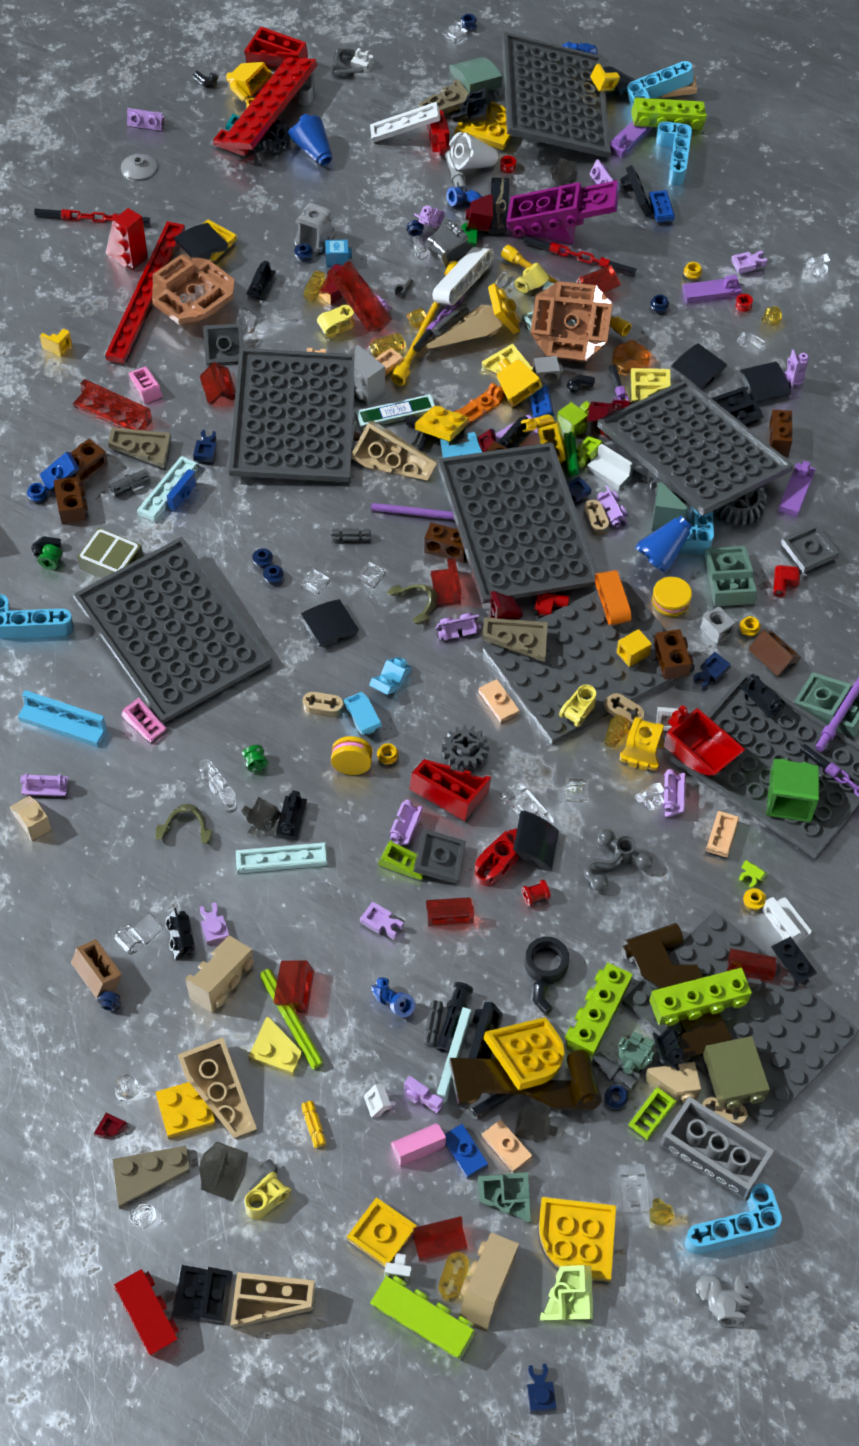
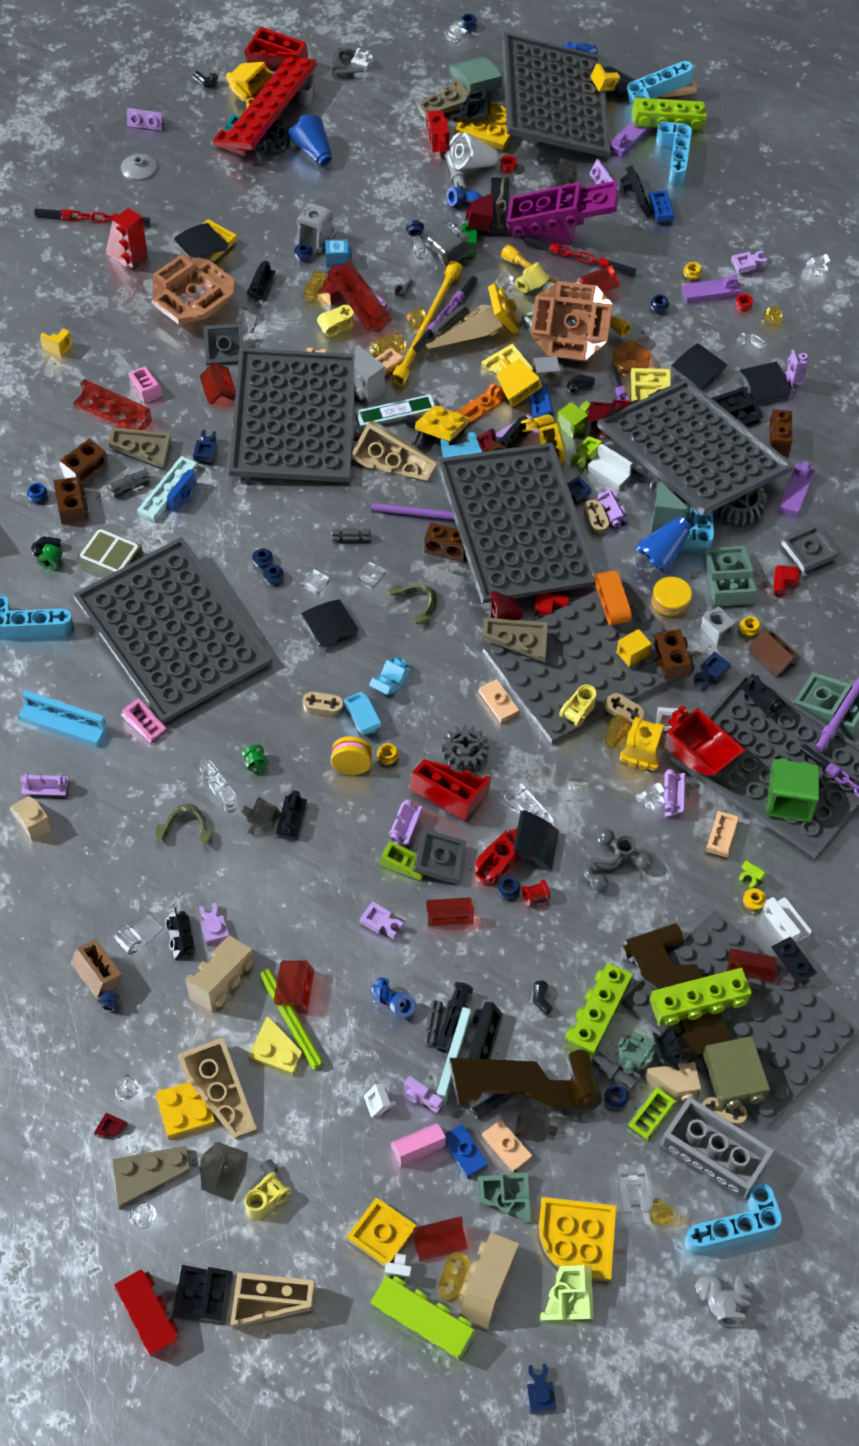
(62, 468): blue plate -> none
(142, 296): red plate -> none
(281, 858): light aqua tile -> none
(313, 1124): yellow axle -> none
(405, 122): white plate -> none
(431, 216): lavender hinge -> none
(447, 584): clear red panel -> none
(450, 627): lavender hinge -> none
(463, 276): white beam -> none
(512, 883): none -> dark blue plate
(527, 1051): yellow plate -> none
(546, 943): black tyre -> none
(571, 454): green axle -> none

